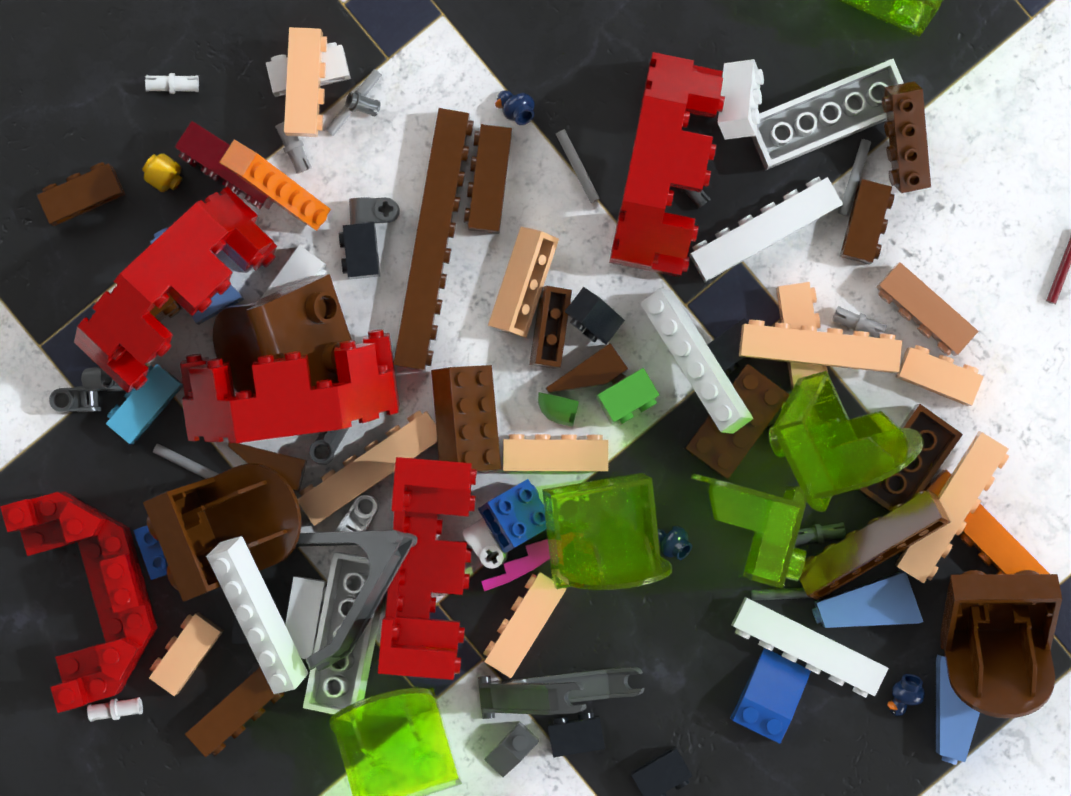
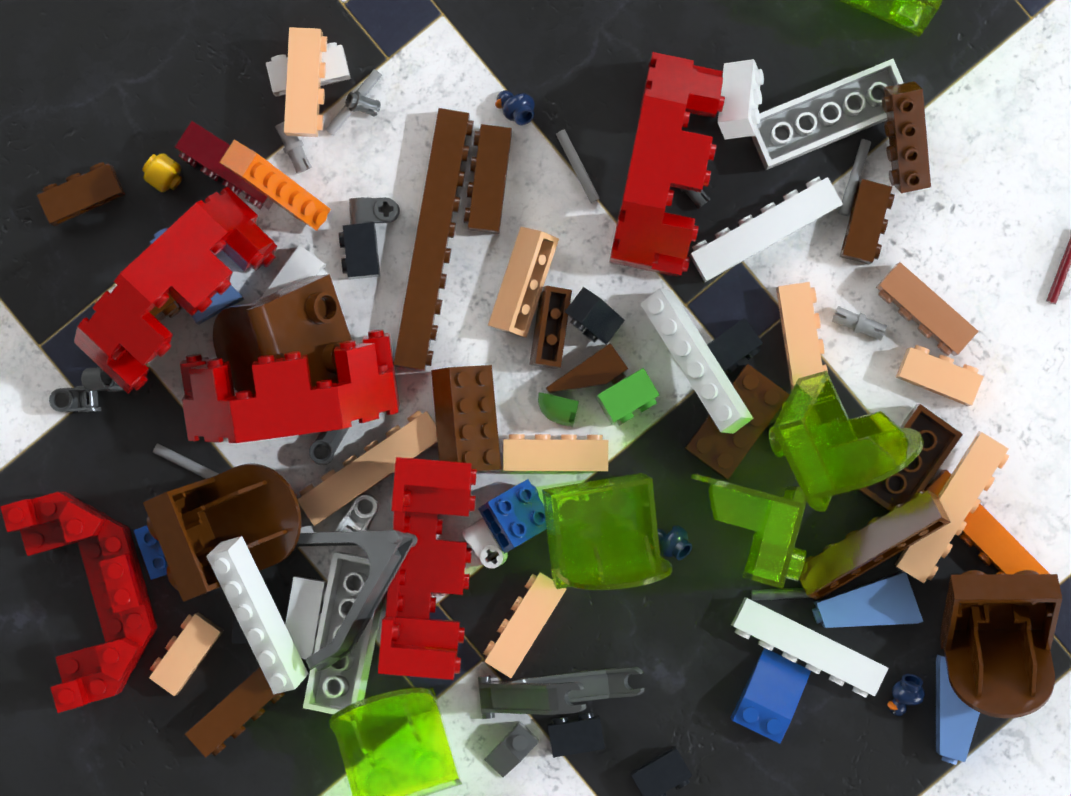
(115, 709): white pin -> none
(144, 404): medium azure brick -> none
(172, 83): white pin -> none
(289, 467): reddish brown slope -> none
(537, 555): dark pink slope -> none
(820, 348): light nougat brick -> none
(820, 533): dark grey pin -> none

